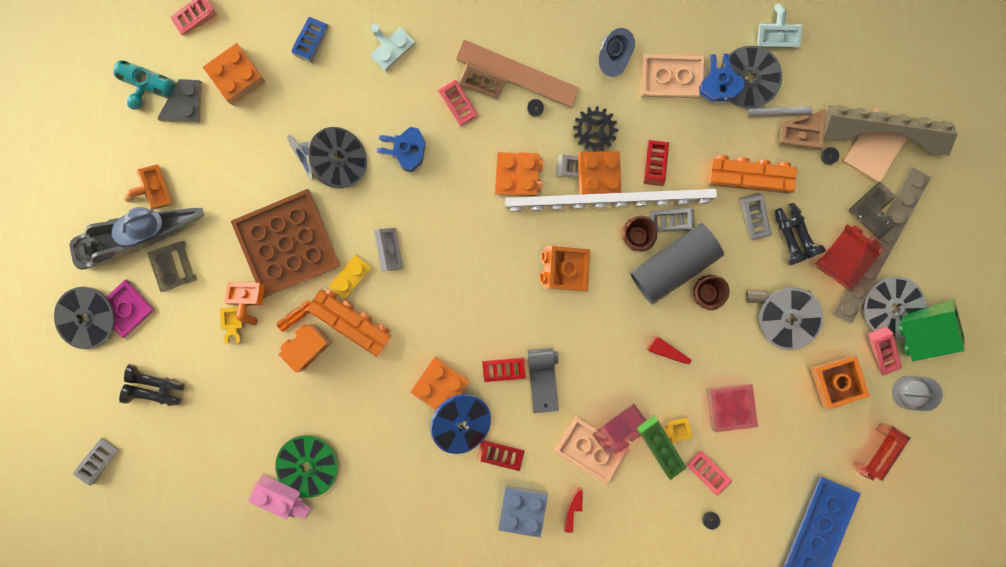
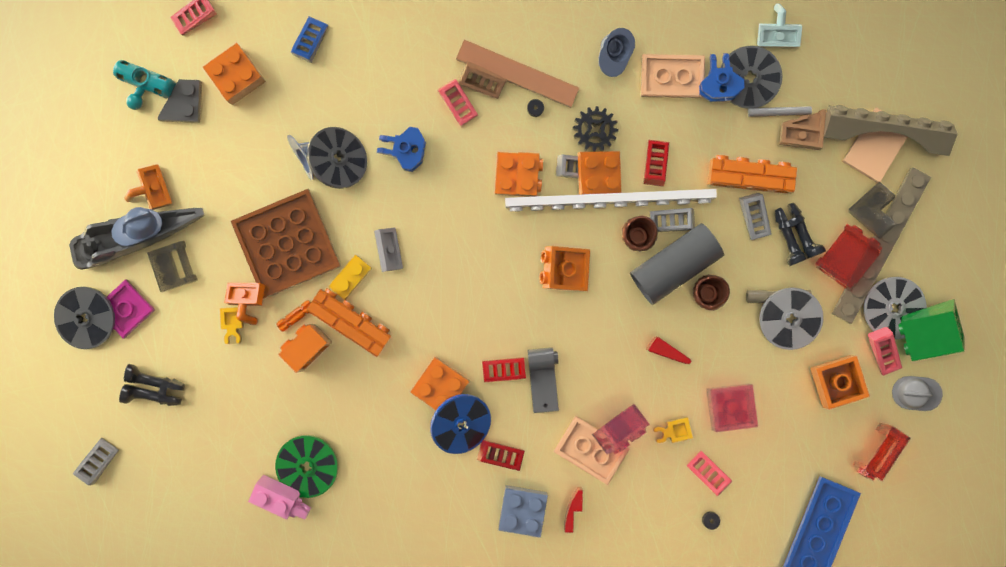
(391, 48): light aqua plate -> none
(661, 447): bright green plate -> none
(834, 155): black piece -> none

